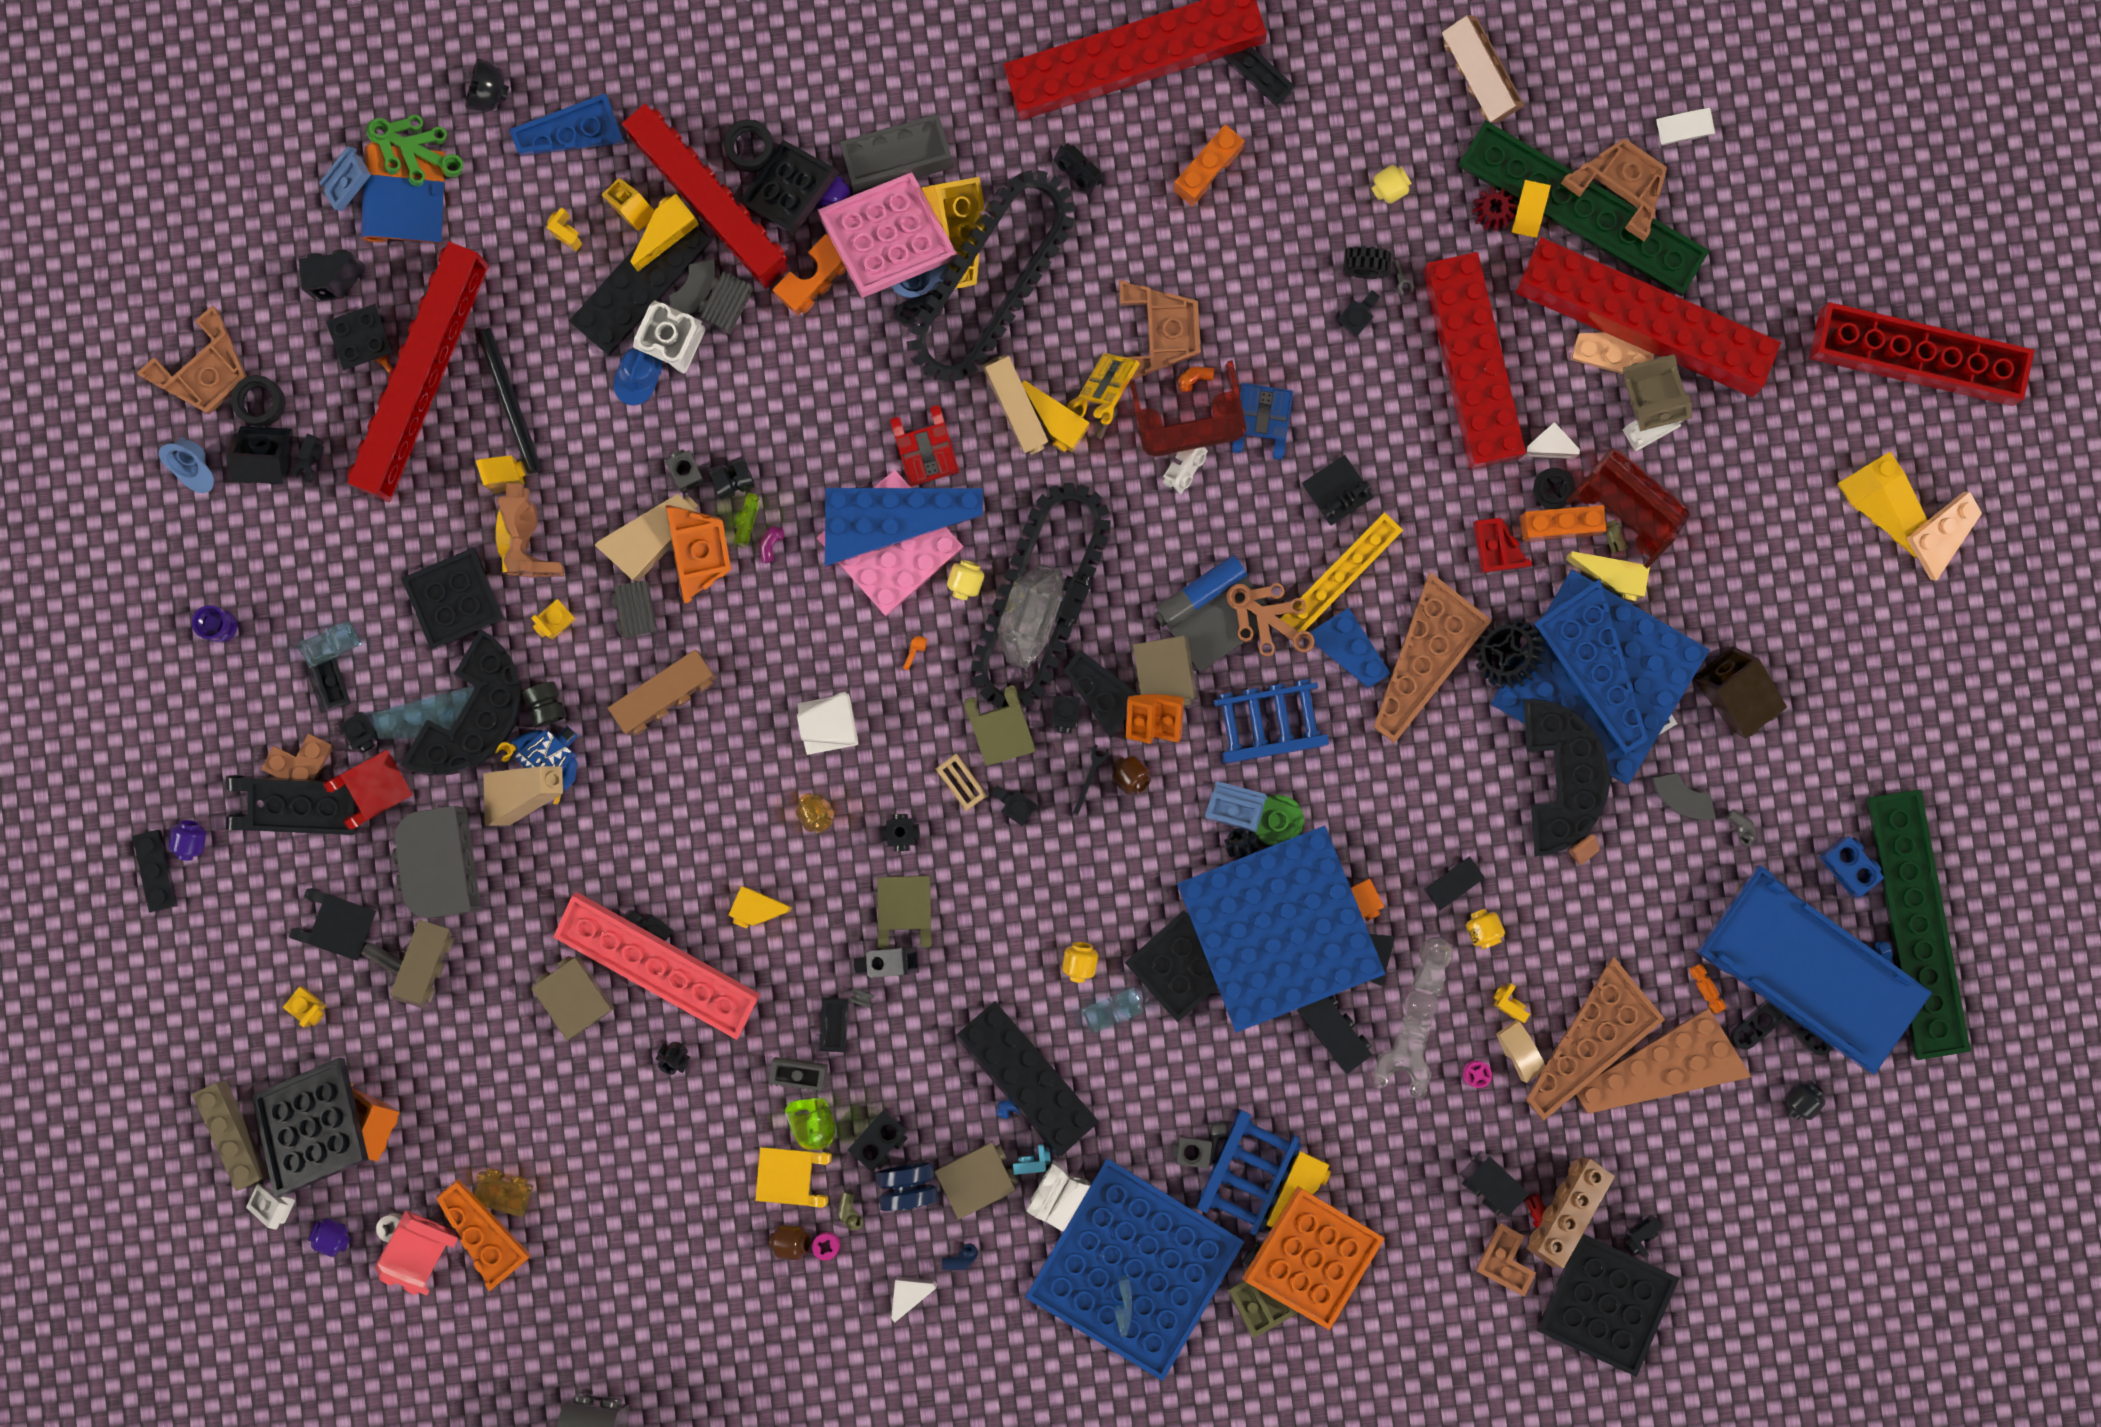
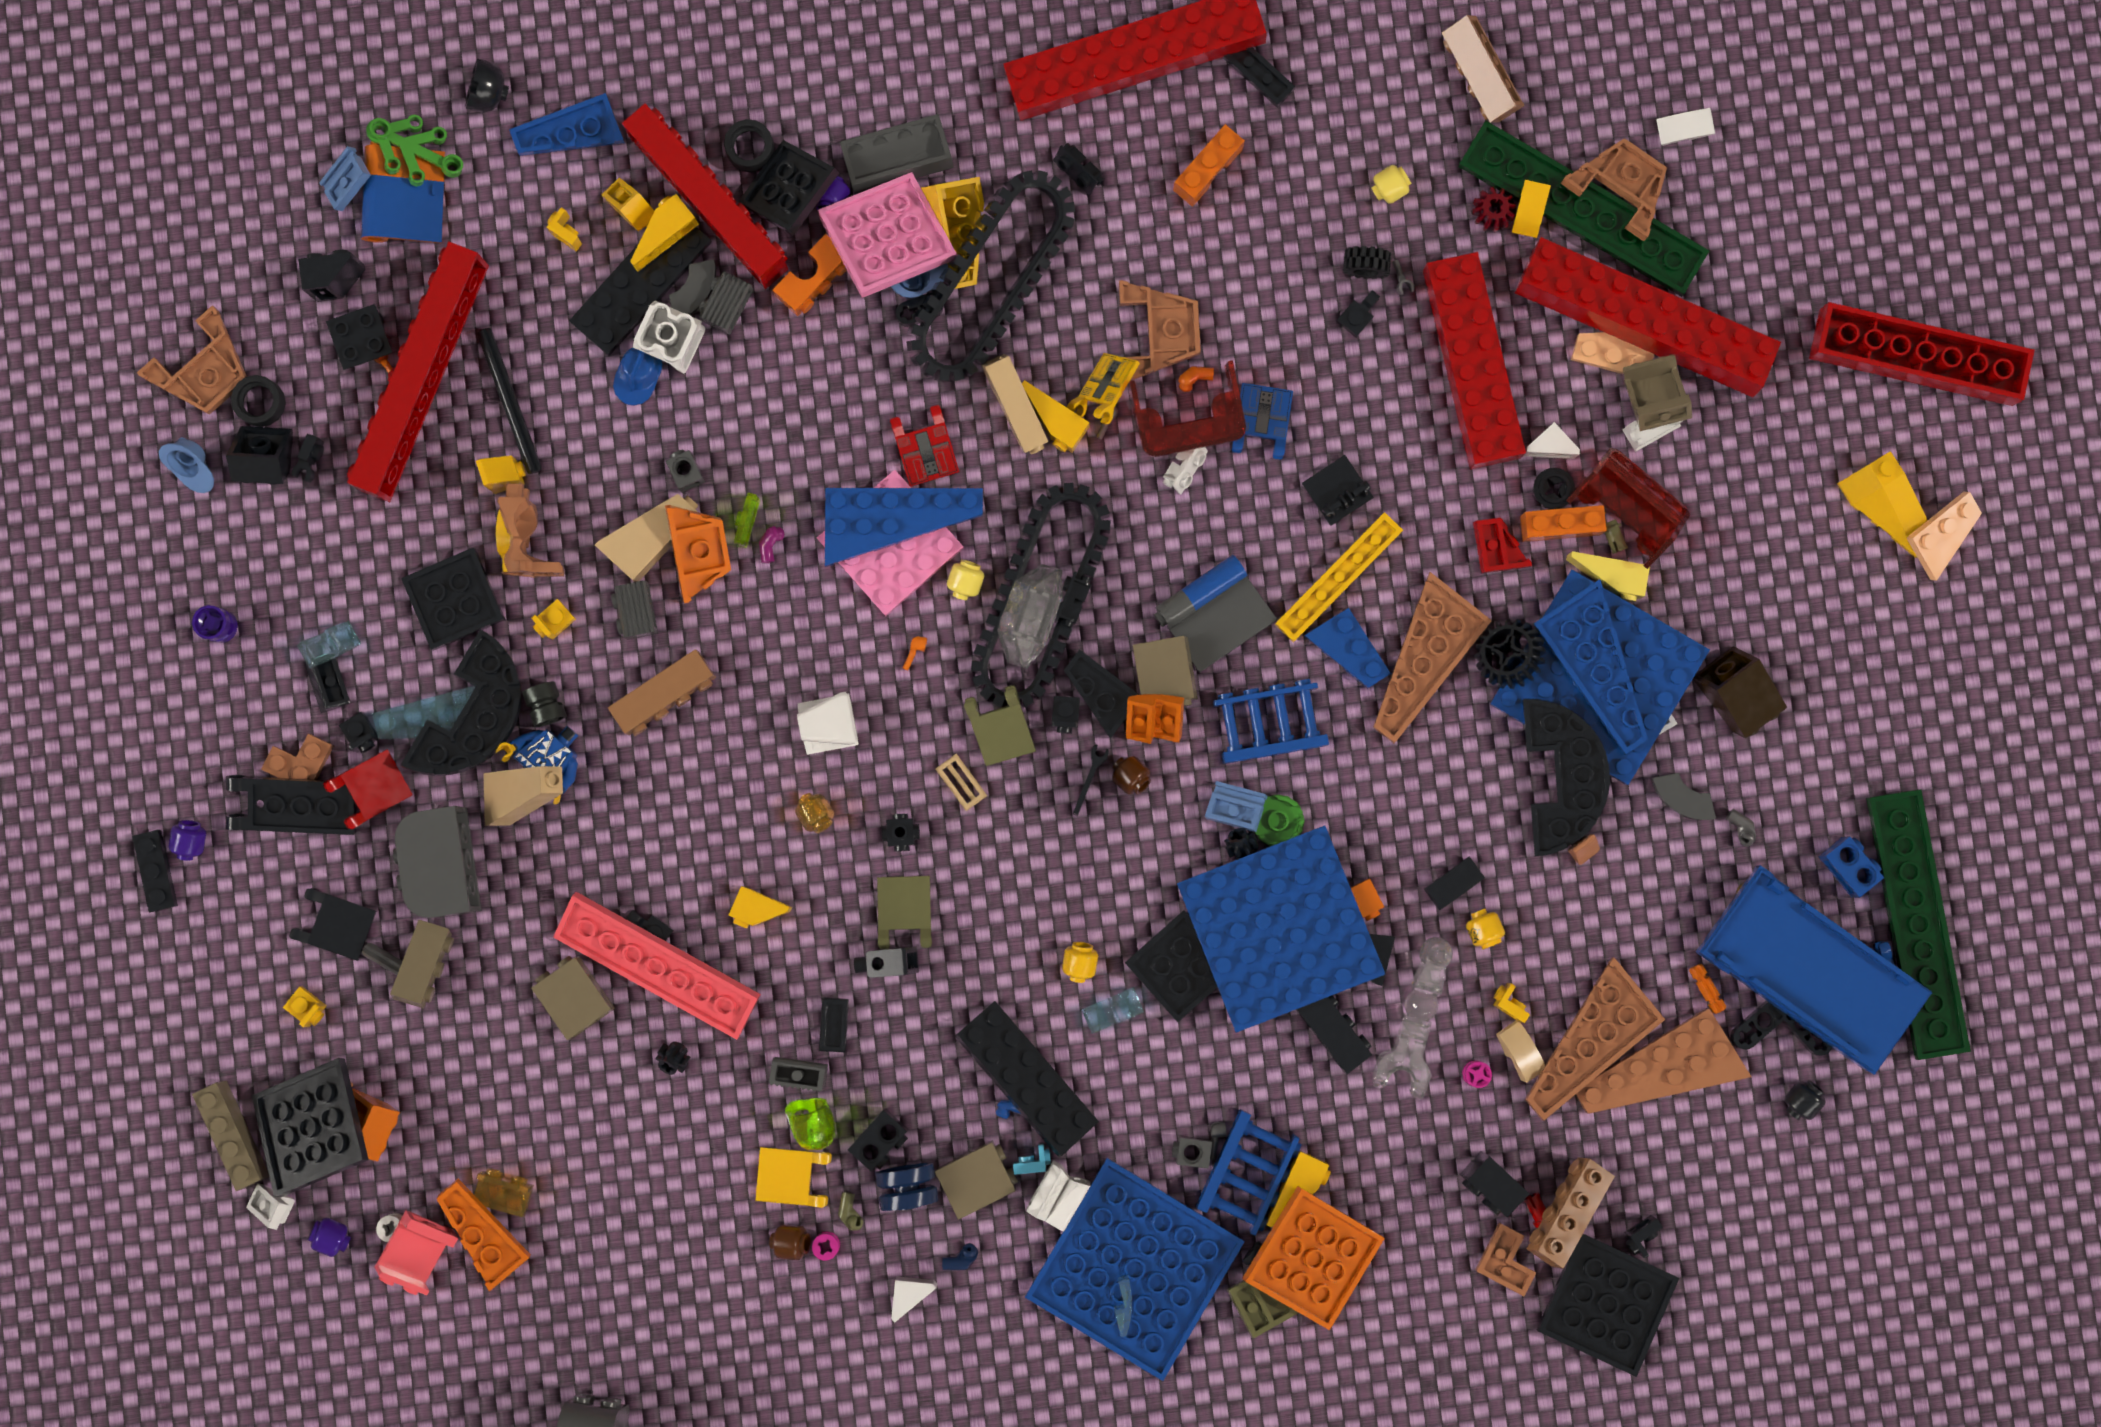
(723, 482): black wheel -> none
(861, 997): dark grey bush -> none
(1016, 806): black plate -> none
(1266, 615): nougat plant -> none

